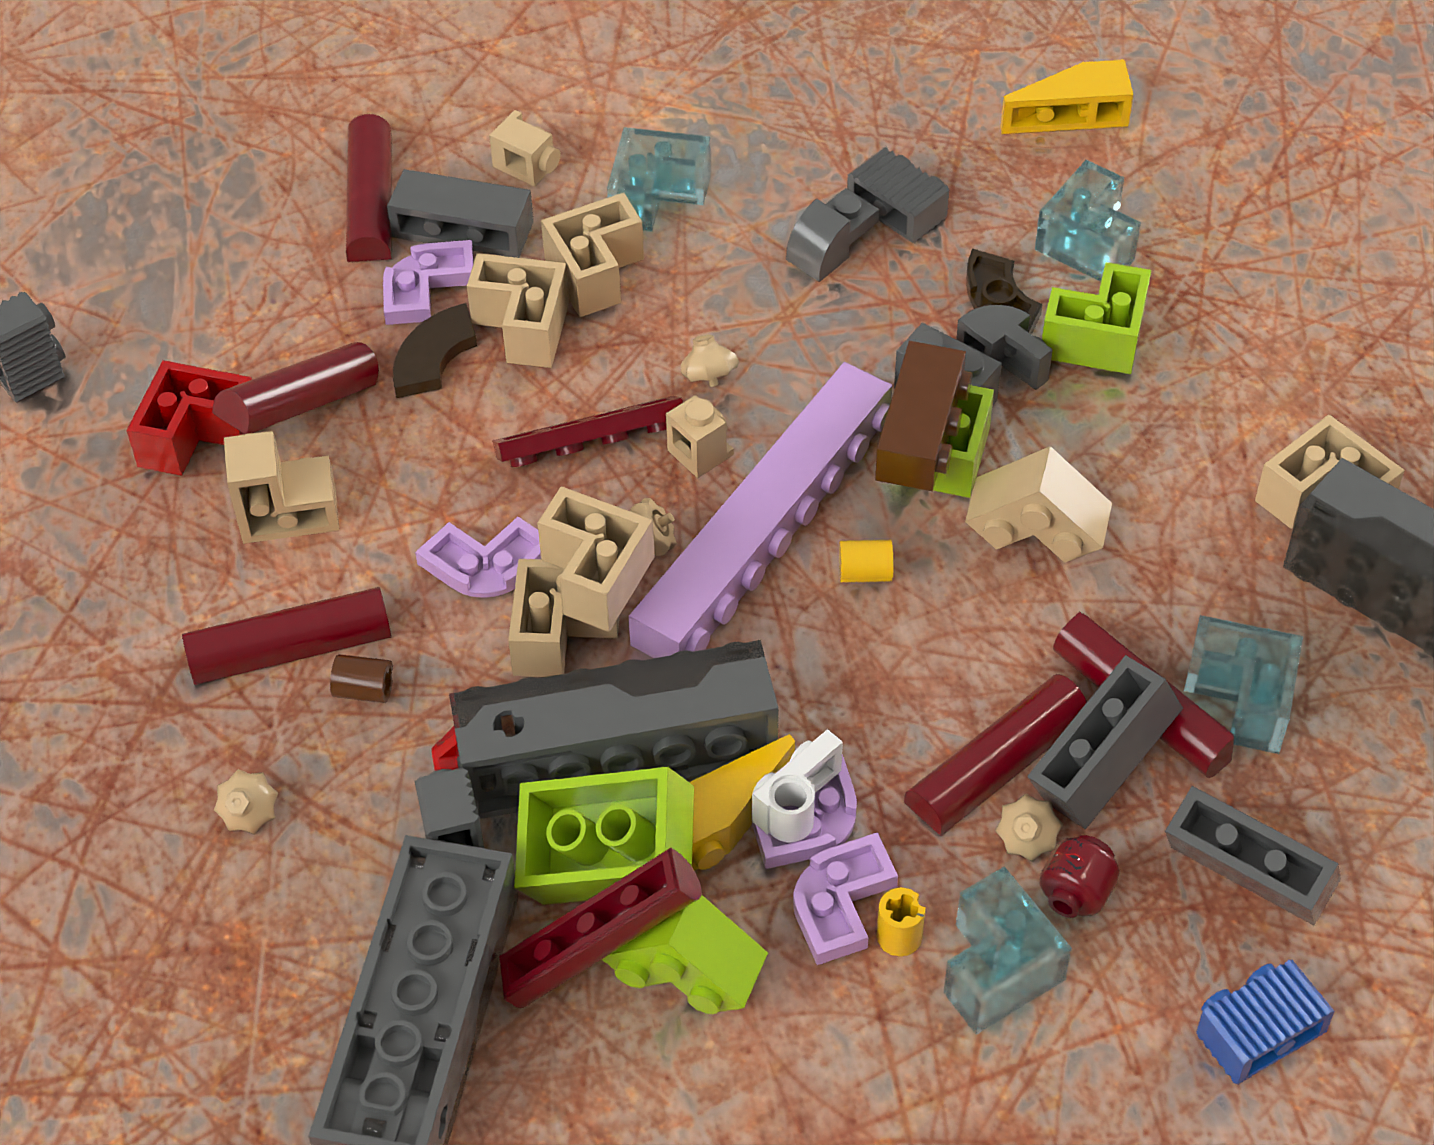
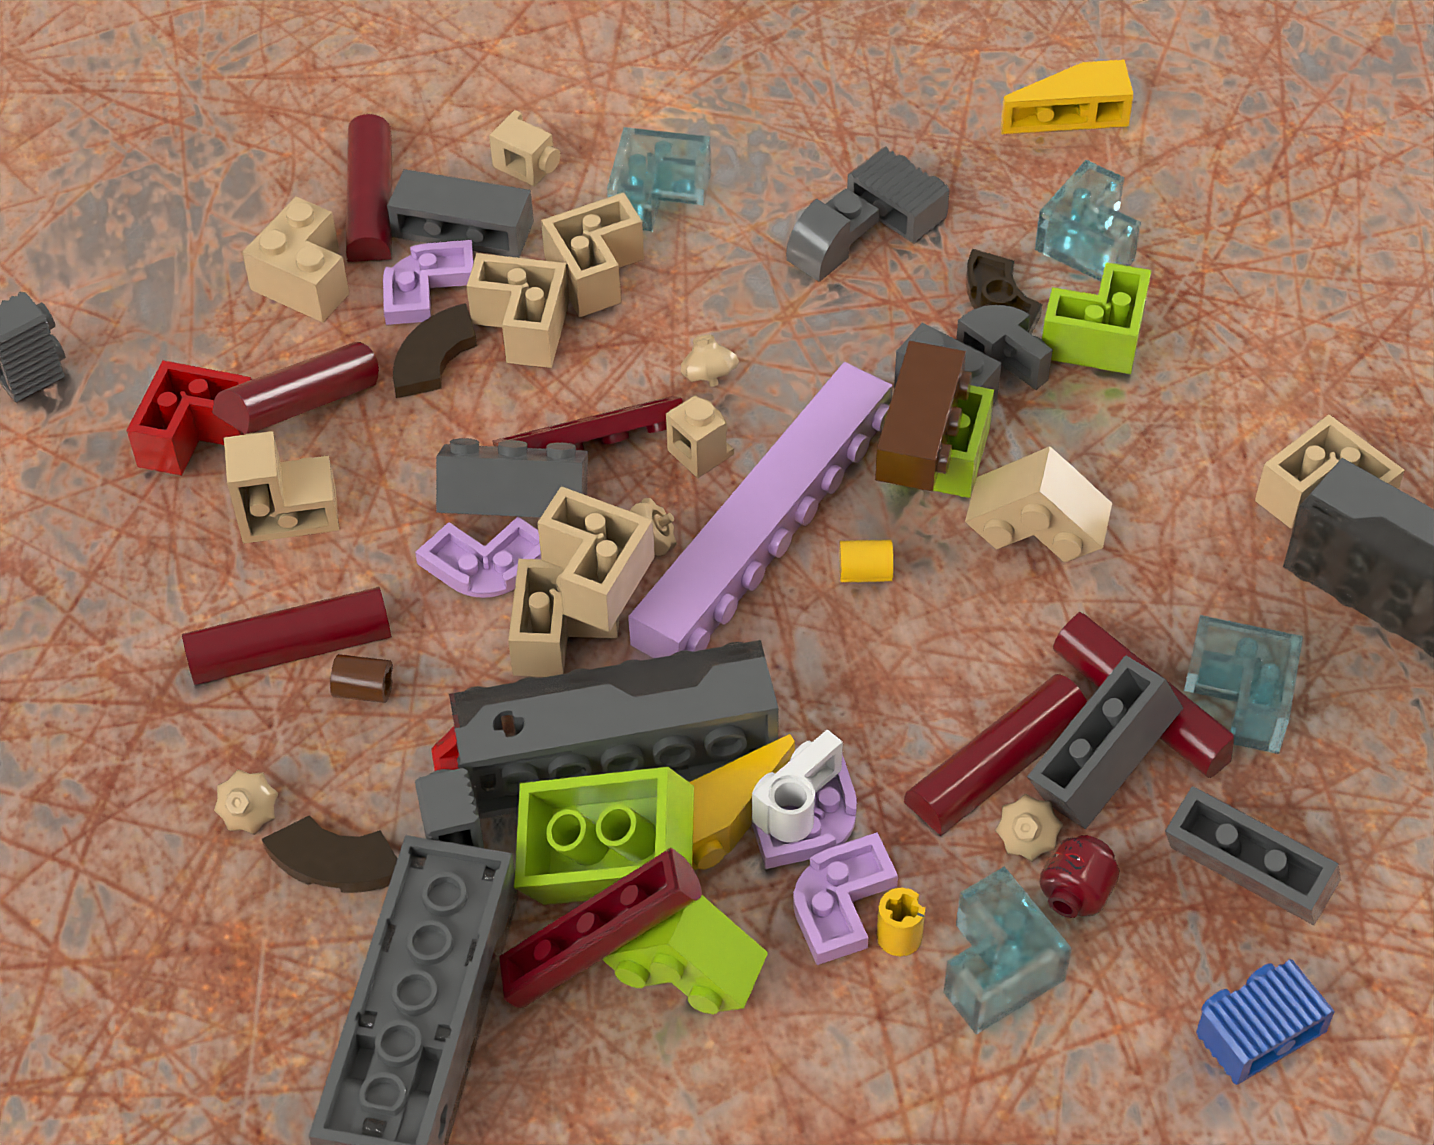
(298, 261): none -> tan brick
(330, 859): none -> dark brown tile
(506, 477): none -> dark grey brick

